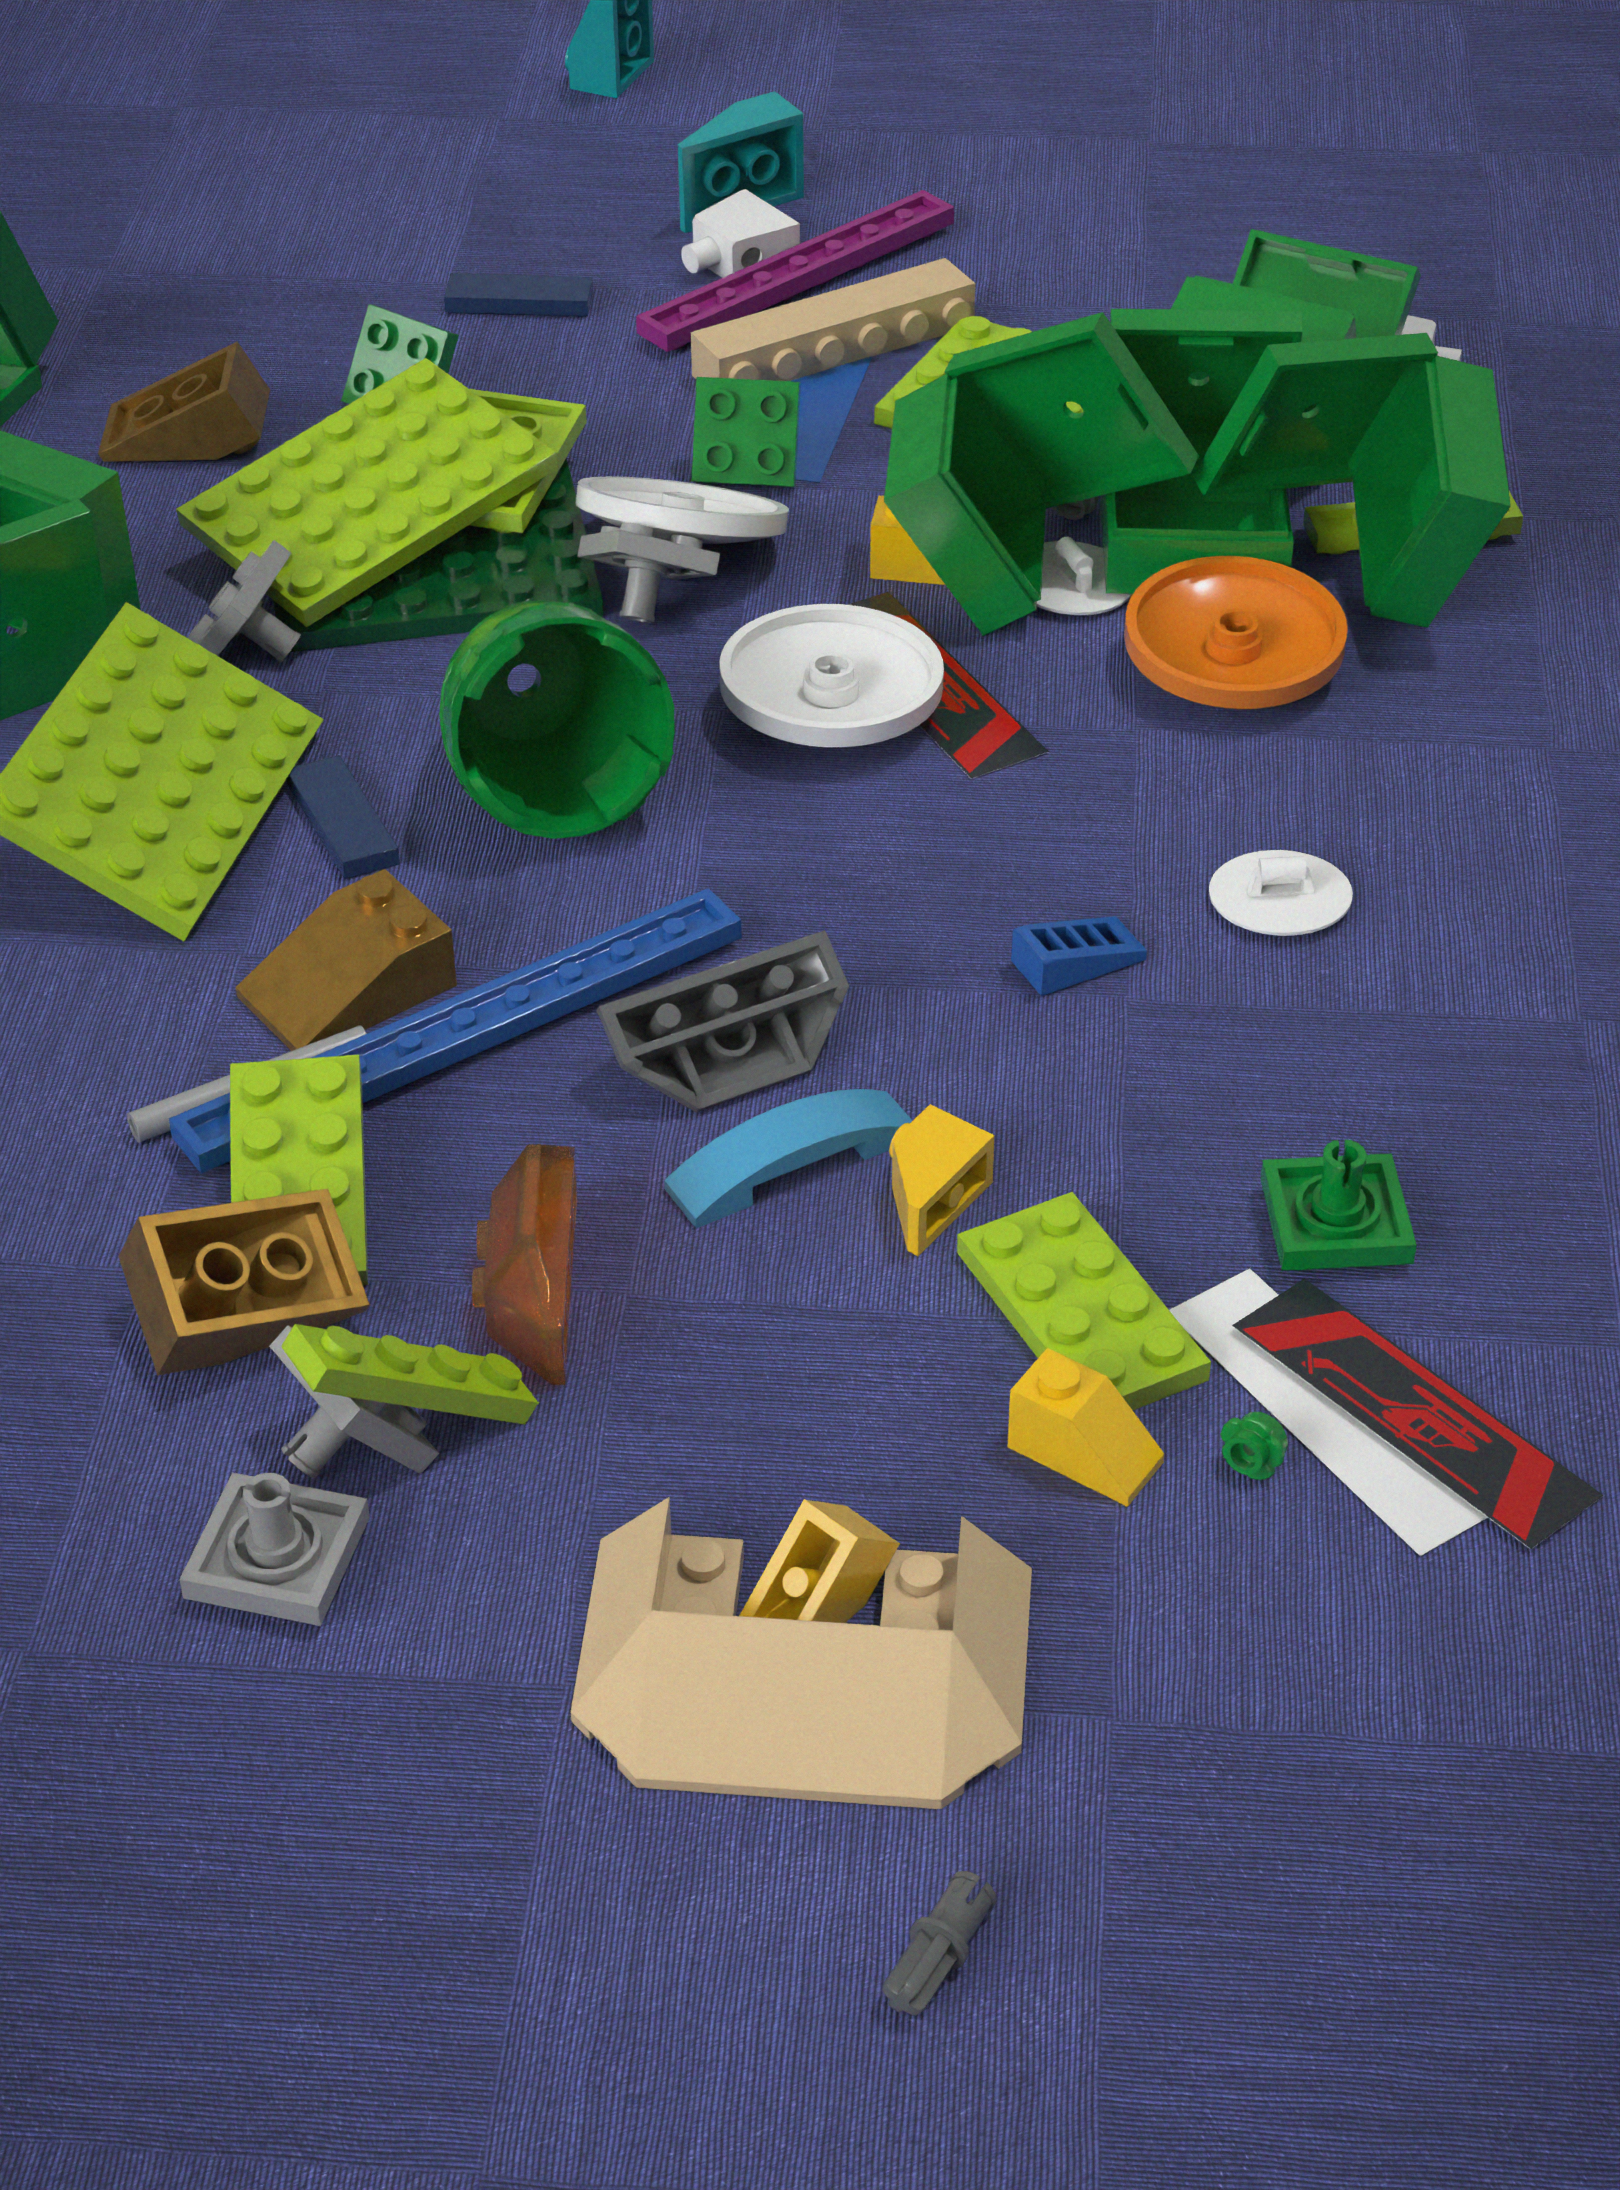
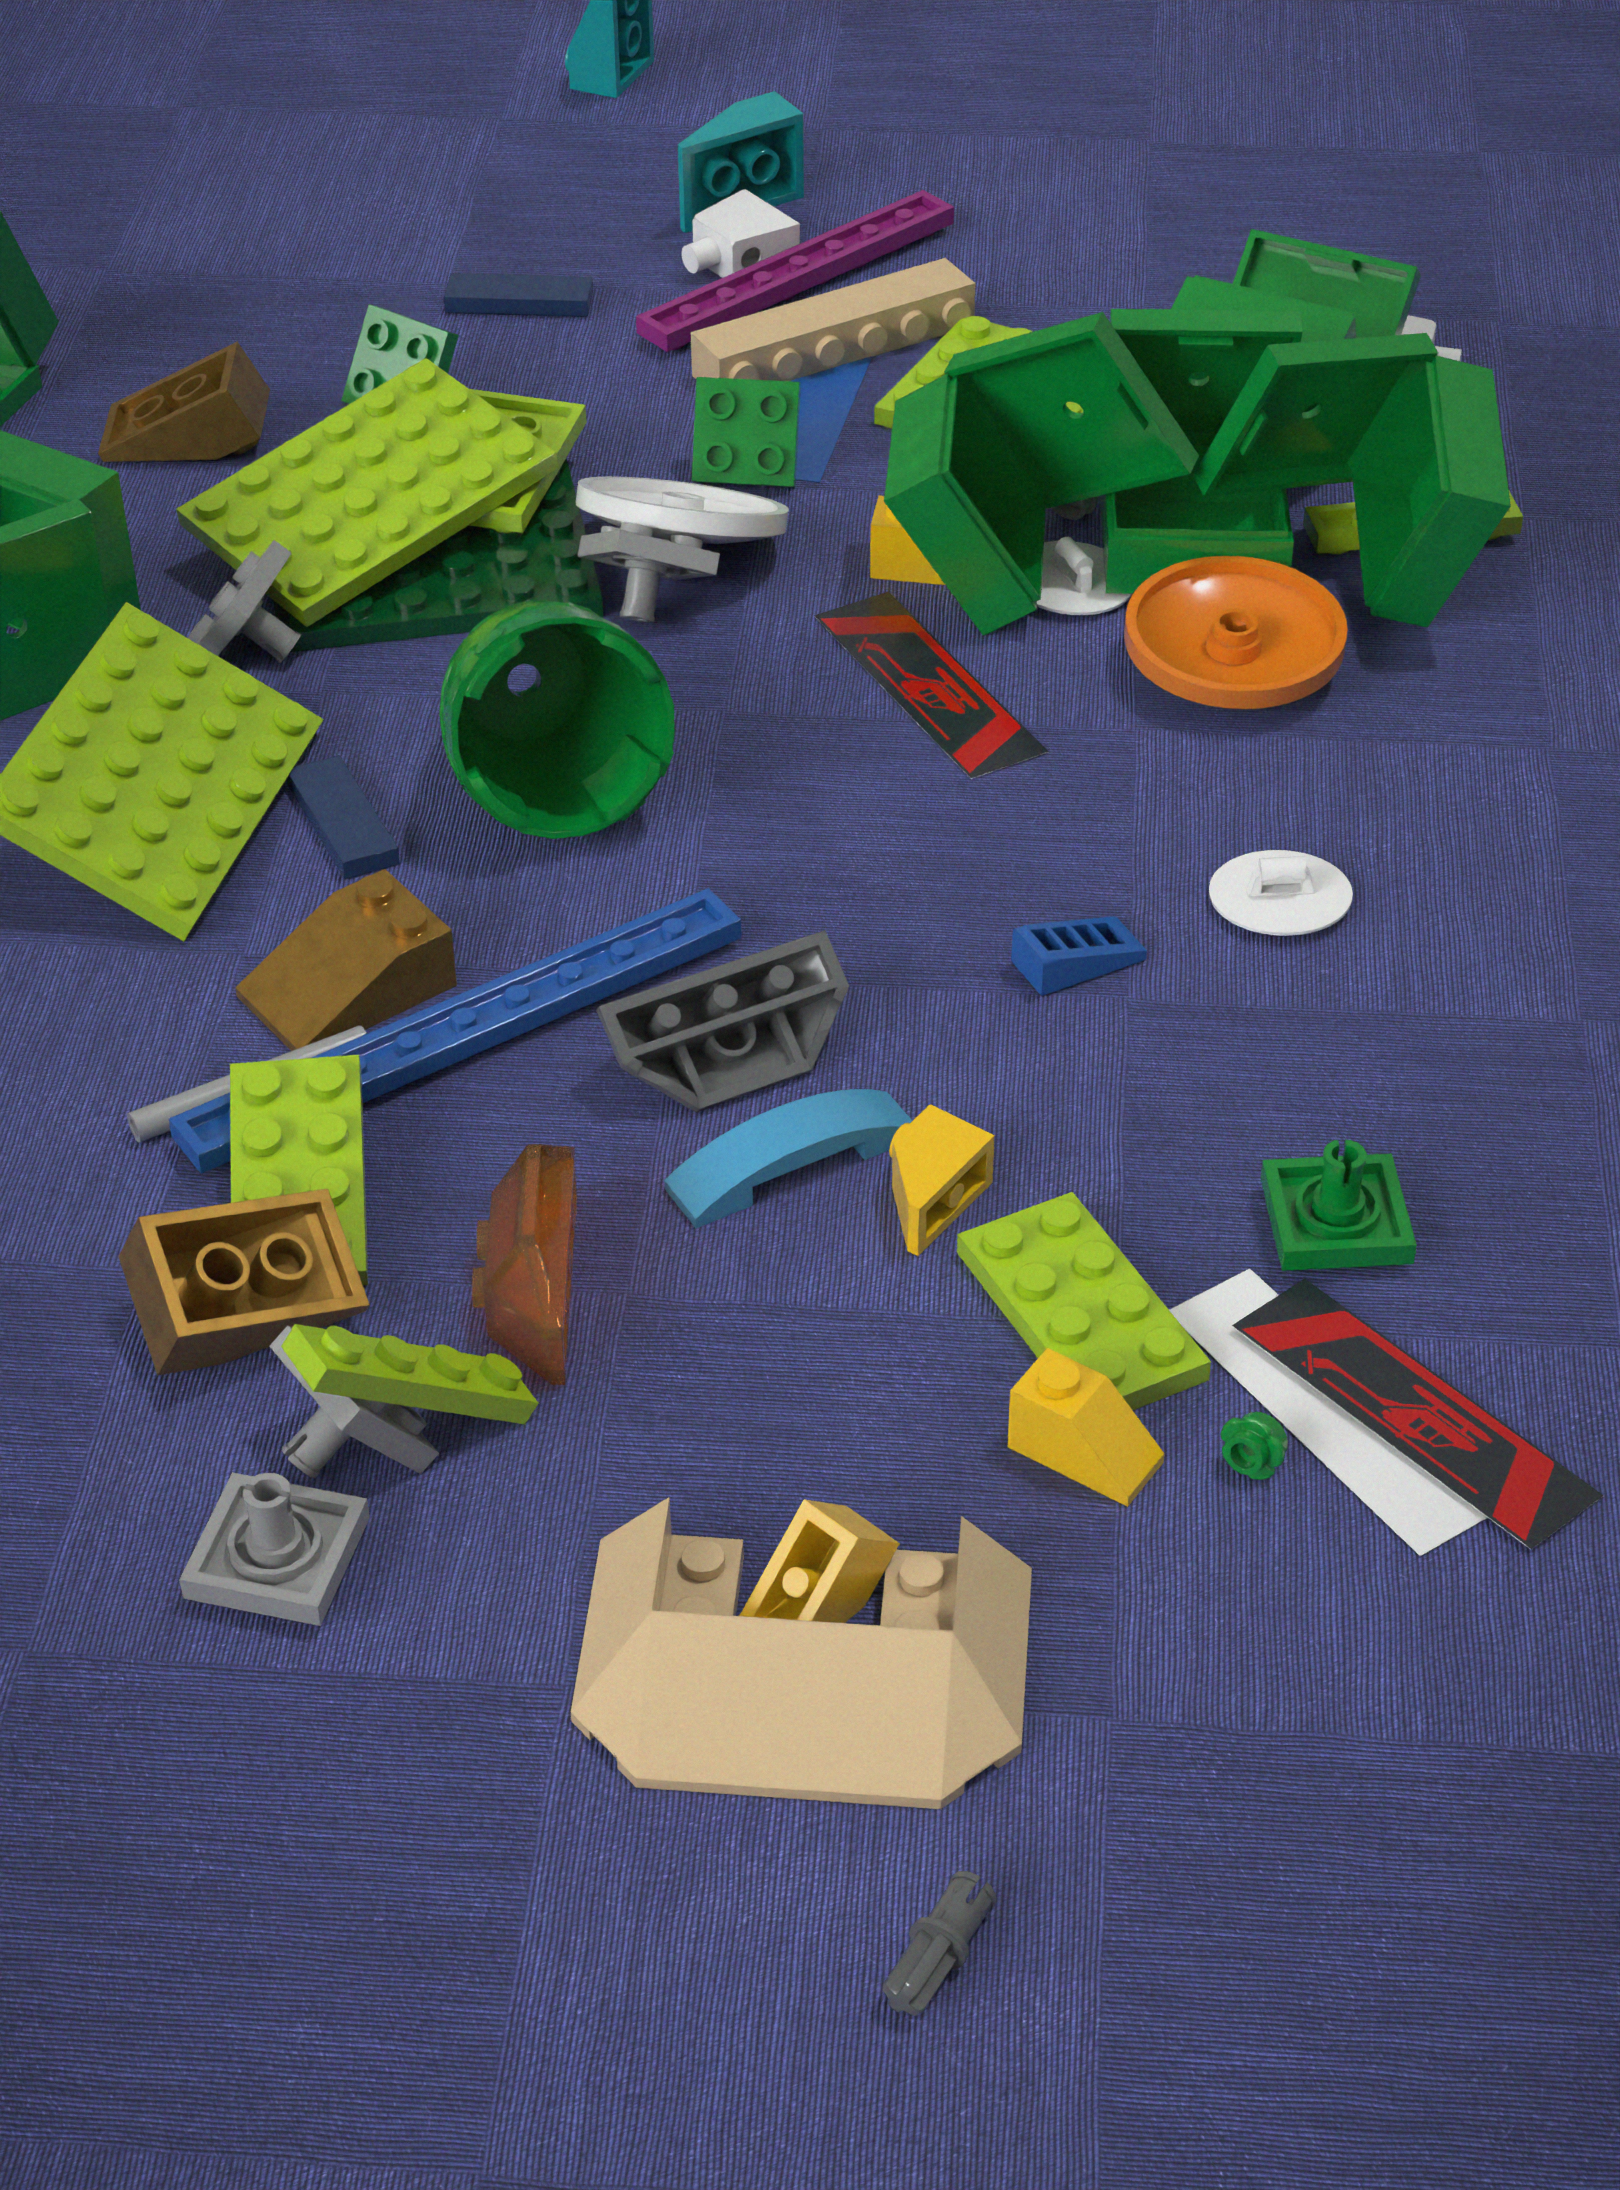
(831, 675): white dish -> none

